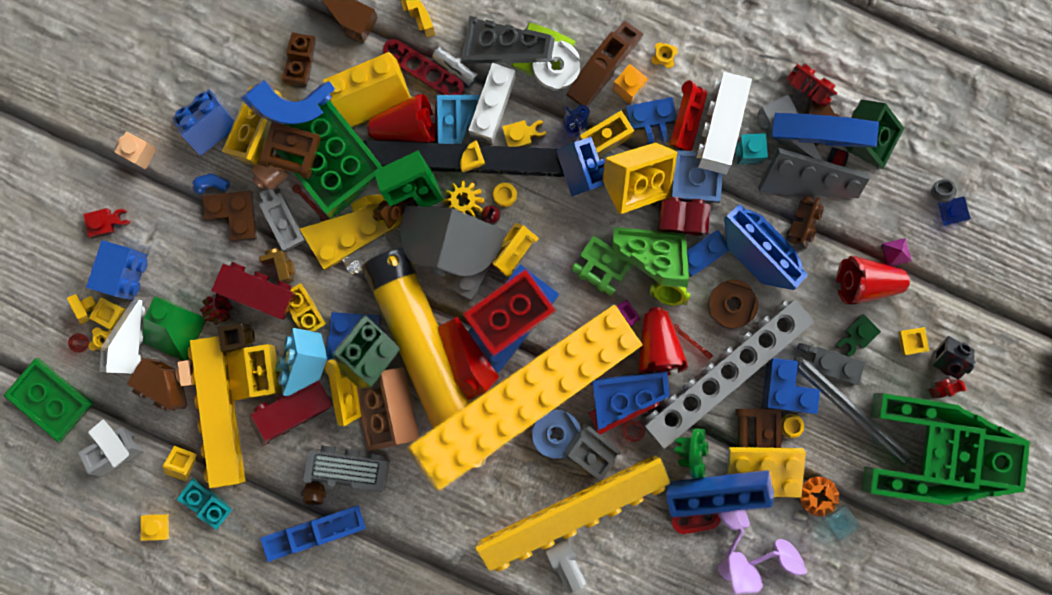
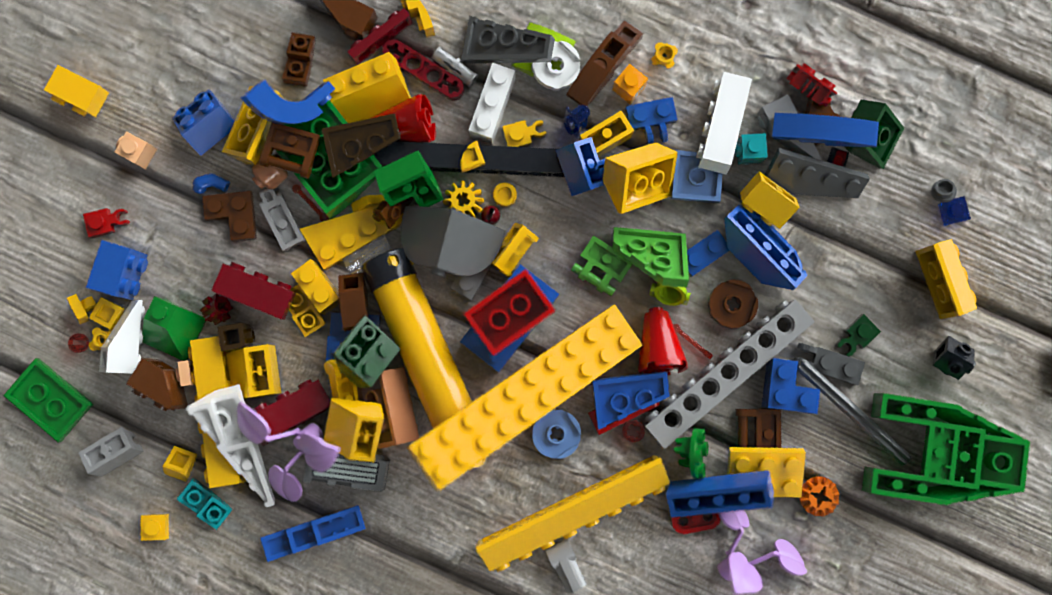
(76, 91): none -> yellow brick
(109, 443): white sticker -> none
(219, 419): none -> white wedge
(284, 266): pearl gold bracket -> none
(302, 360): medium azure slope -> none
(308, 441): none -> lavender plant
(313, 493): reddish brown plate -> none
(317, 286): none -> yellow brick
(353, 299): none -> reddish brown slope
(354, 428): none -> yellow slope
(358, 140): none -> dark brown wing
(379, 35): none -> dark red plate
(453, 117): dark azure wing -> none
(466, 360): red slope -> none
(592, 452): dark grey plate -> none
(628, 312): magenta slope -> none
(684, 217): dark red brick -> none
(688, 116): red plate -> none
(768, 200): none -> yellow brick
(792, 425): yellow plate -> none
(805, 230): reddish brown hinge -> none
(842, 522): clear light blue plate -> none
(869, 280): red cone -> none
(896, 252): magenta slope -> none
(913, 341): yellow plate -> none
(946, 279): none -> yellow slope
(947, 387): red plate -> none

